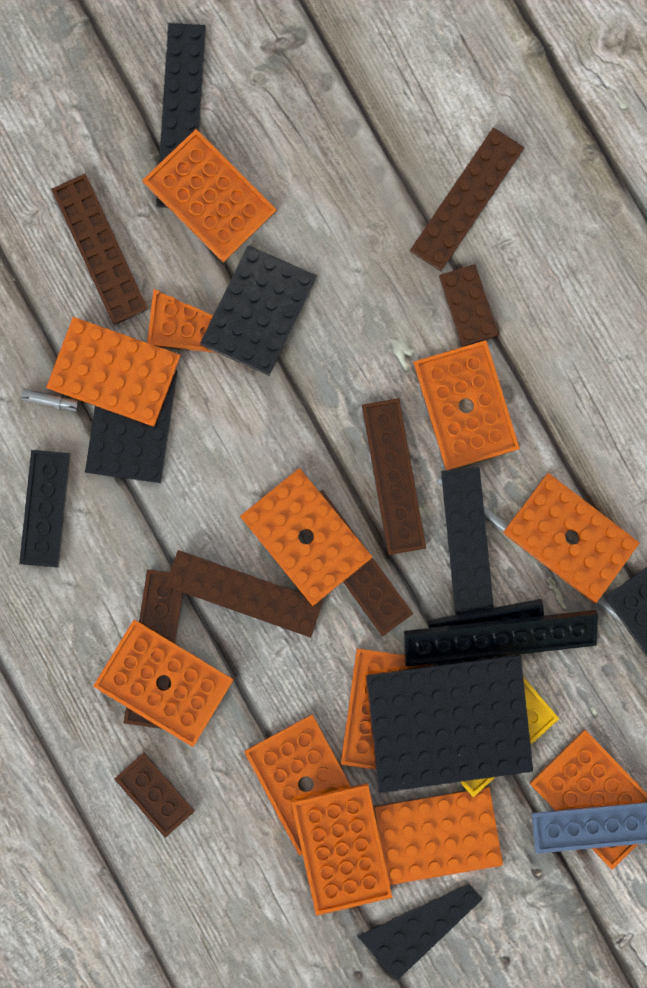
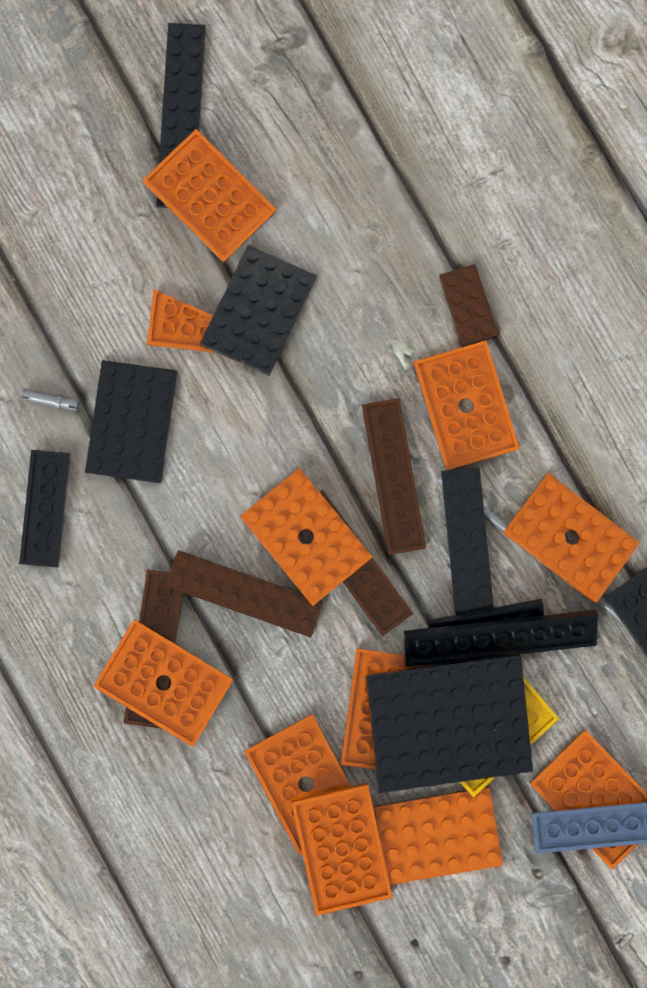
(99, 249): reddish brown plate -> none
(113, 371): orange plate -> none
(154, 795): reddish brown plate -> none
(412, 934): black wing -> none
(467, 199): reddish brown plate -> none

